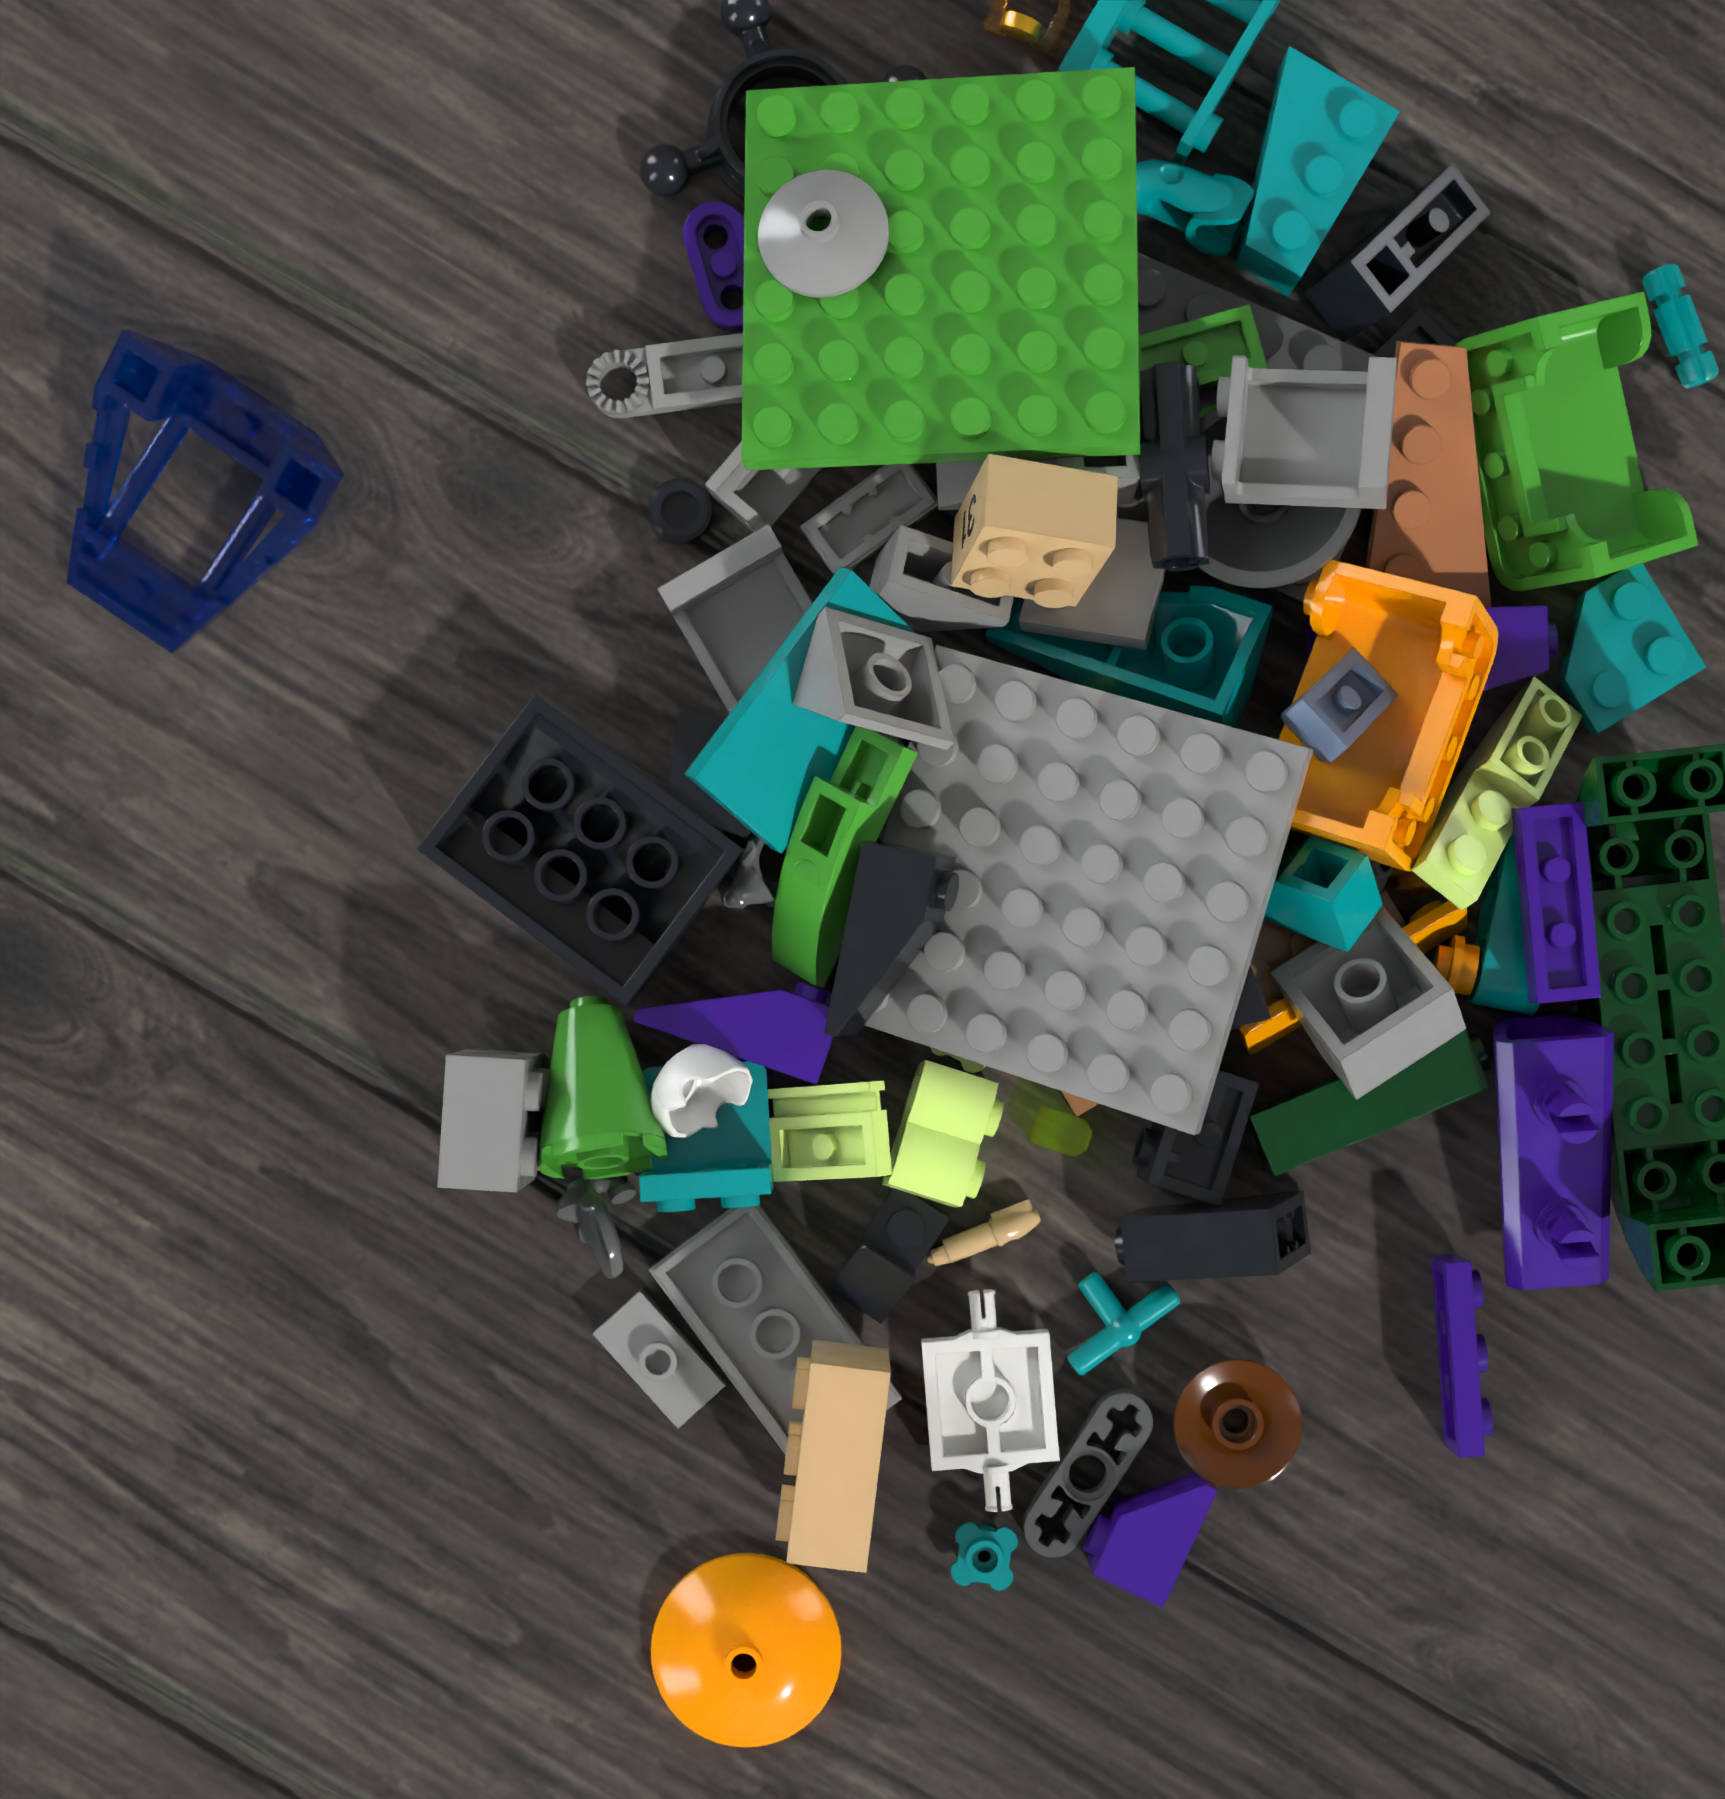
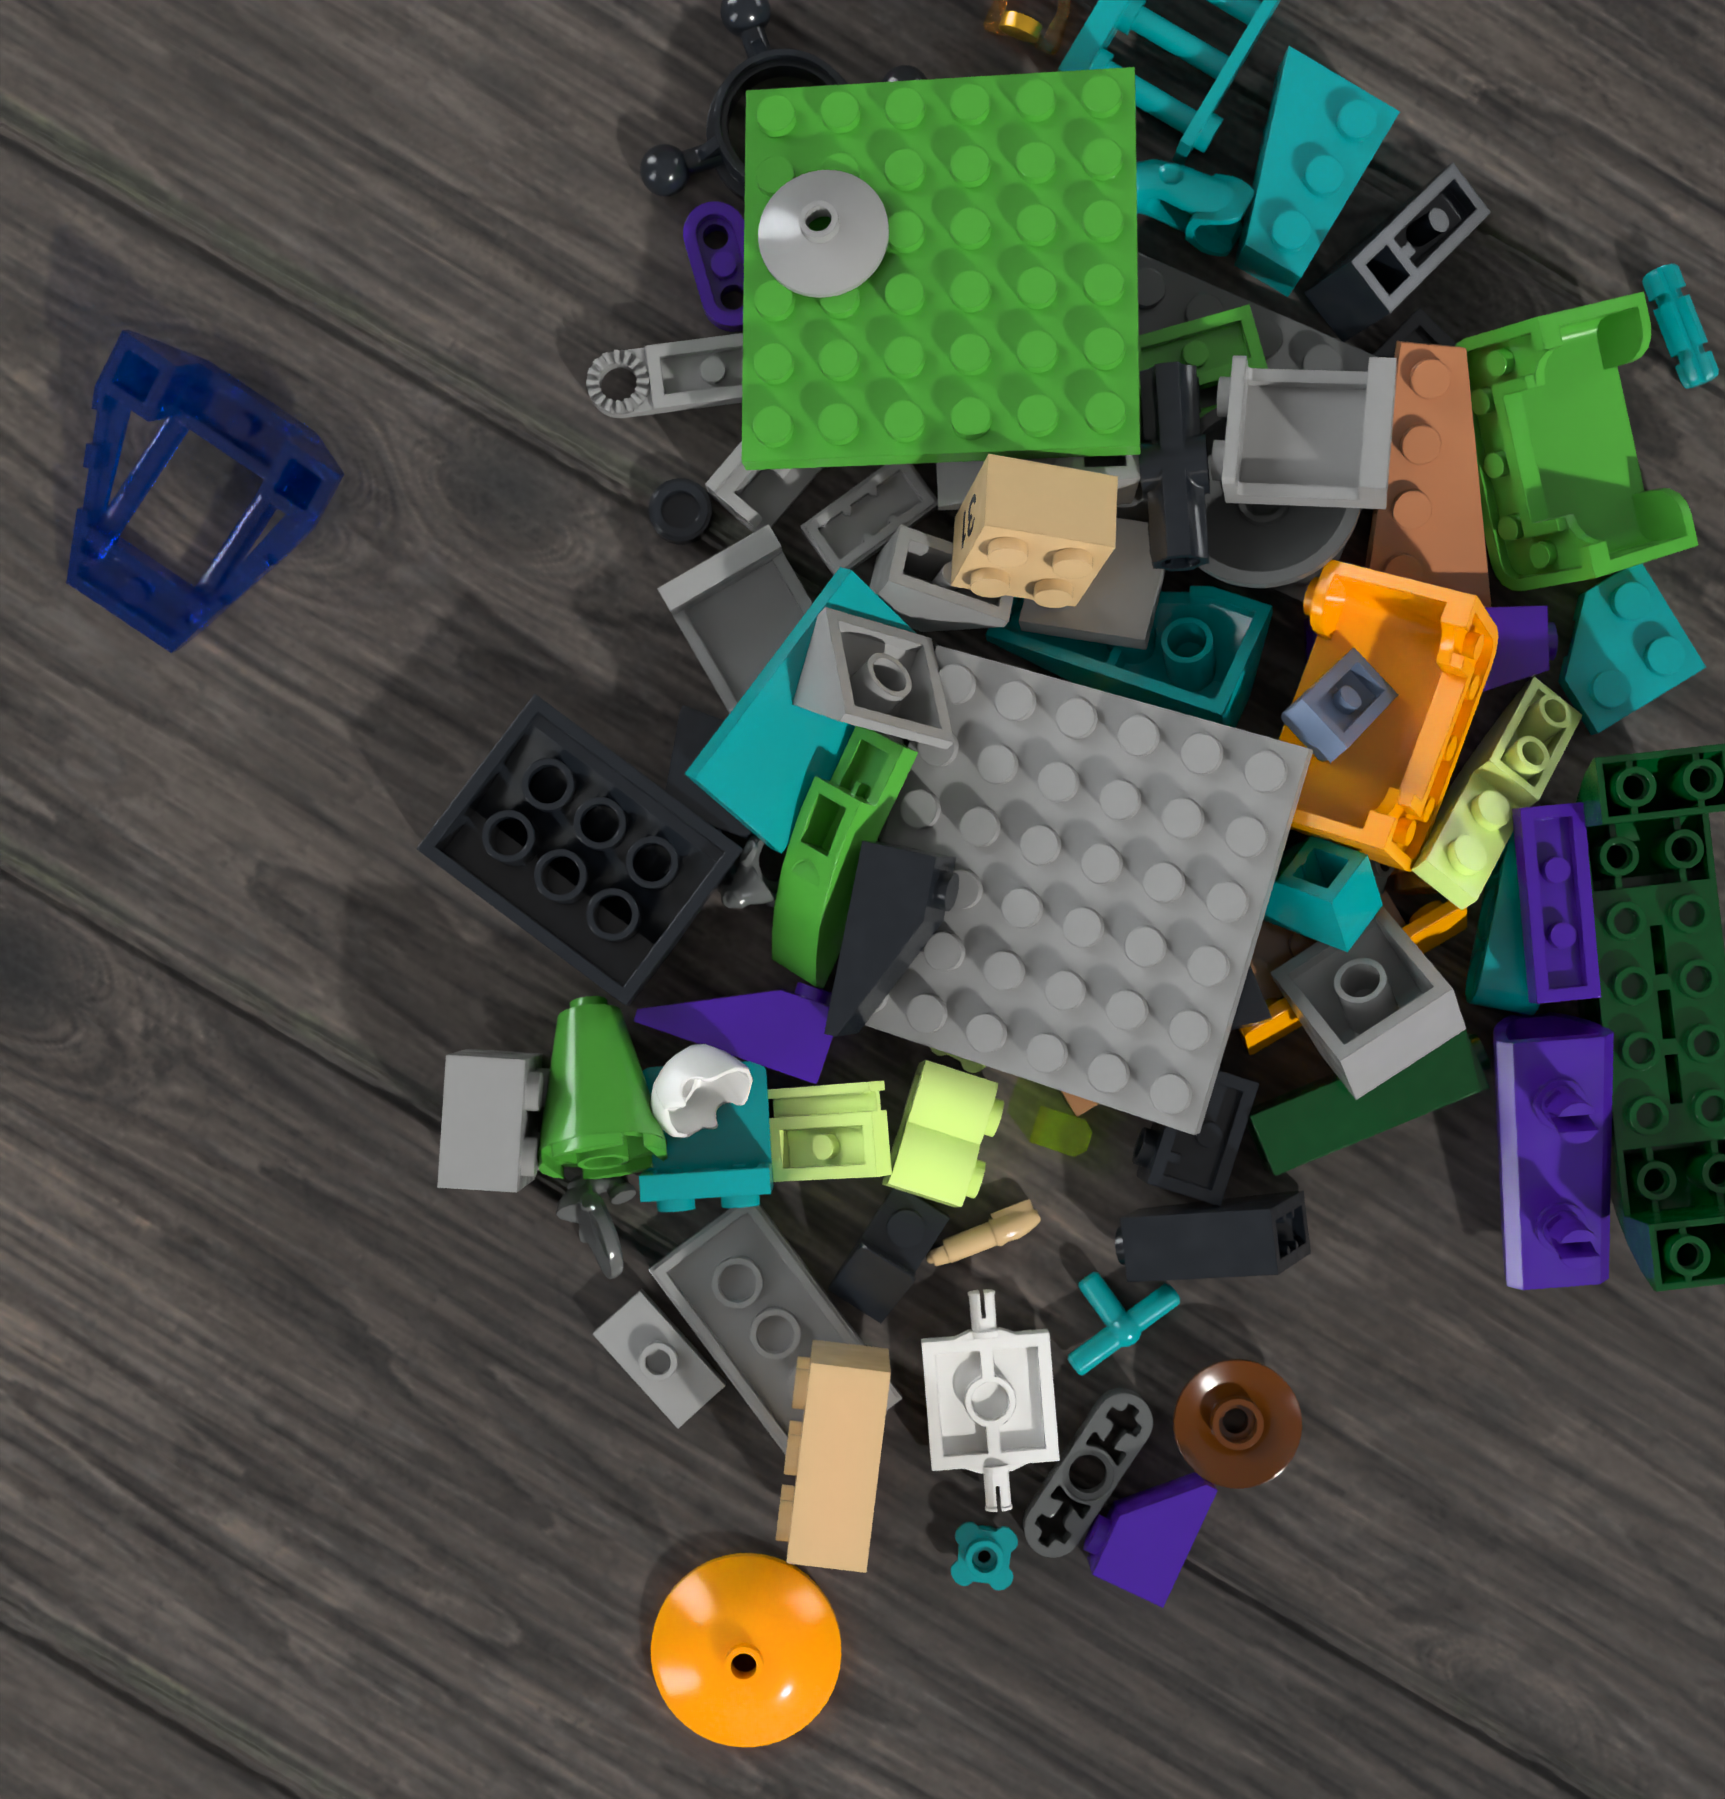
(1458, 964): light orange plate -> none
(1460, 1355): dark purple plate -> none

